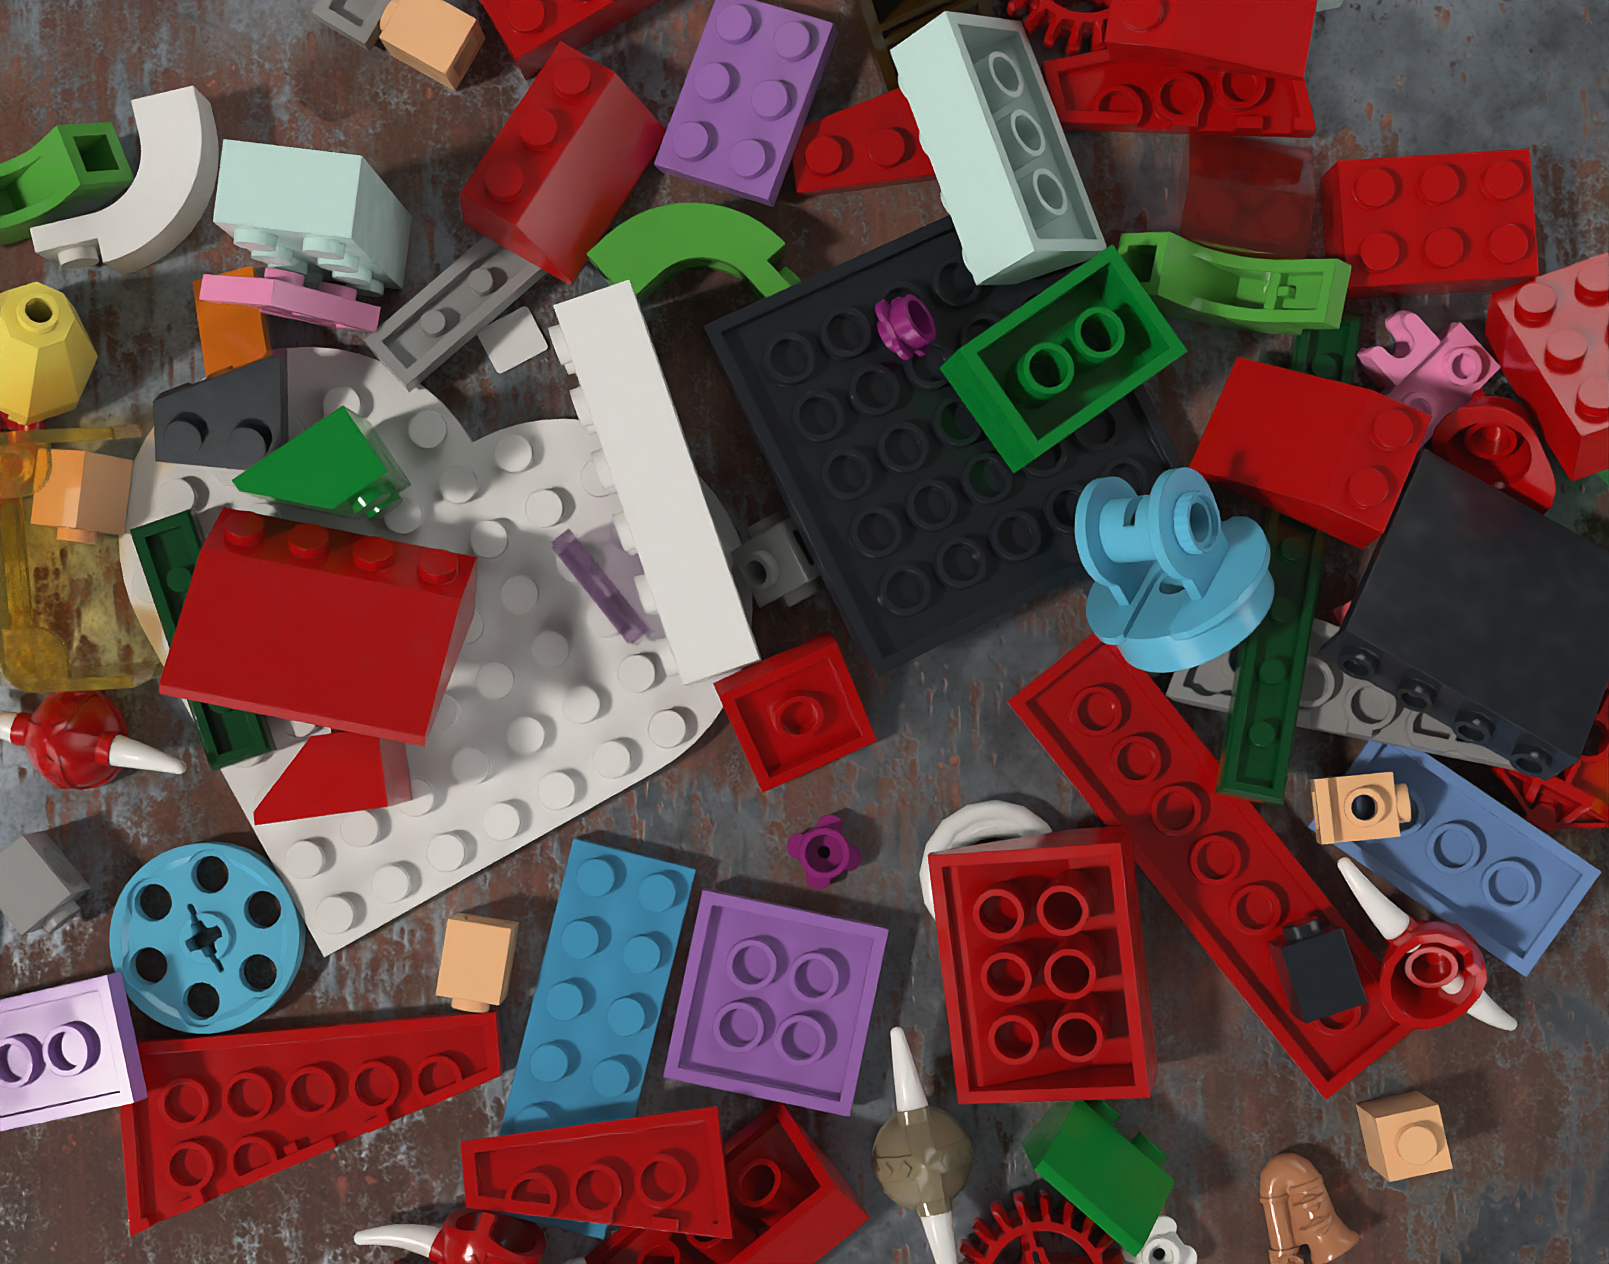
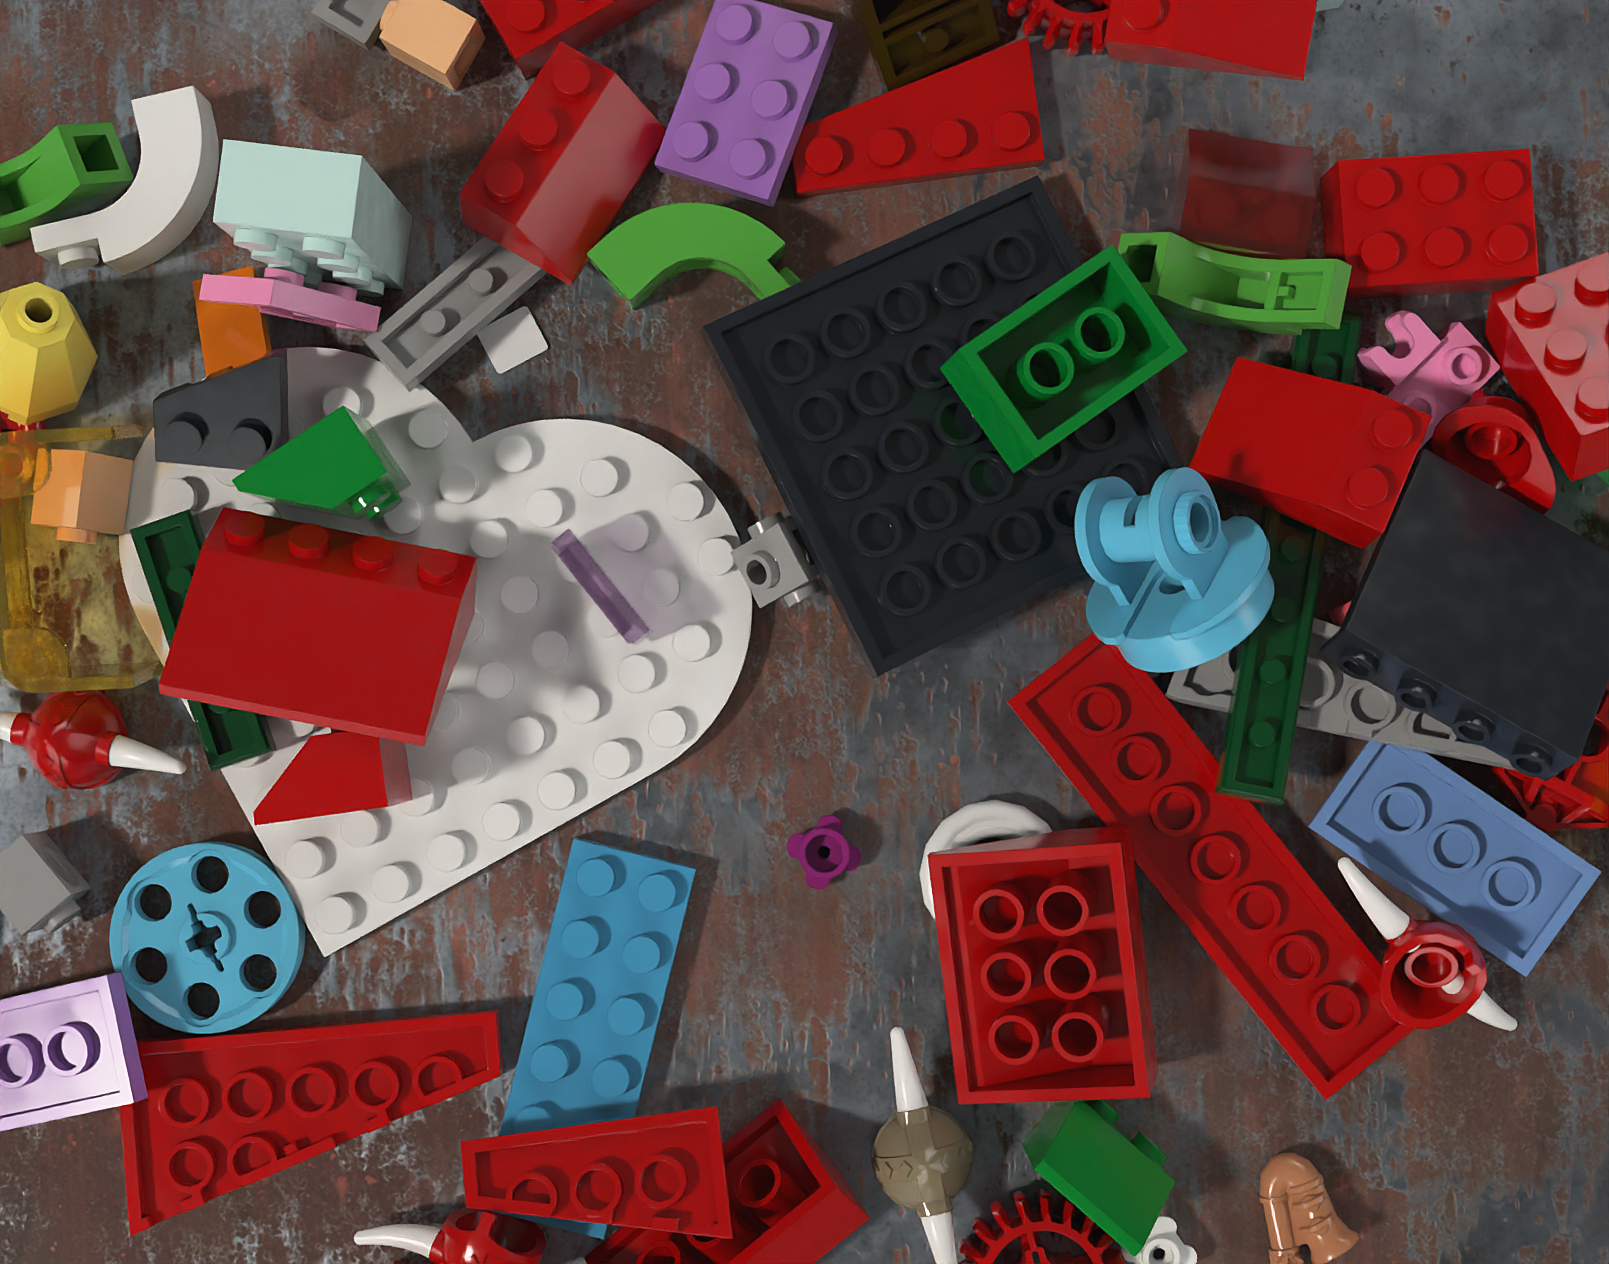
(477, 961): light nougat brick -> none
(657, 483): white brick -> none
(776, 1002): medium lavender plate -> none
(795, 711): red hinge -> none
(905, 326): magenta plate -> none
(996, 148): light aqua slope -> none
(1135, 97): red wing -> none
(1316, 969): black brick -> none
(1333, 811): light nougat brick -> none
(1404, 1136): light nougat brick -> none

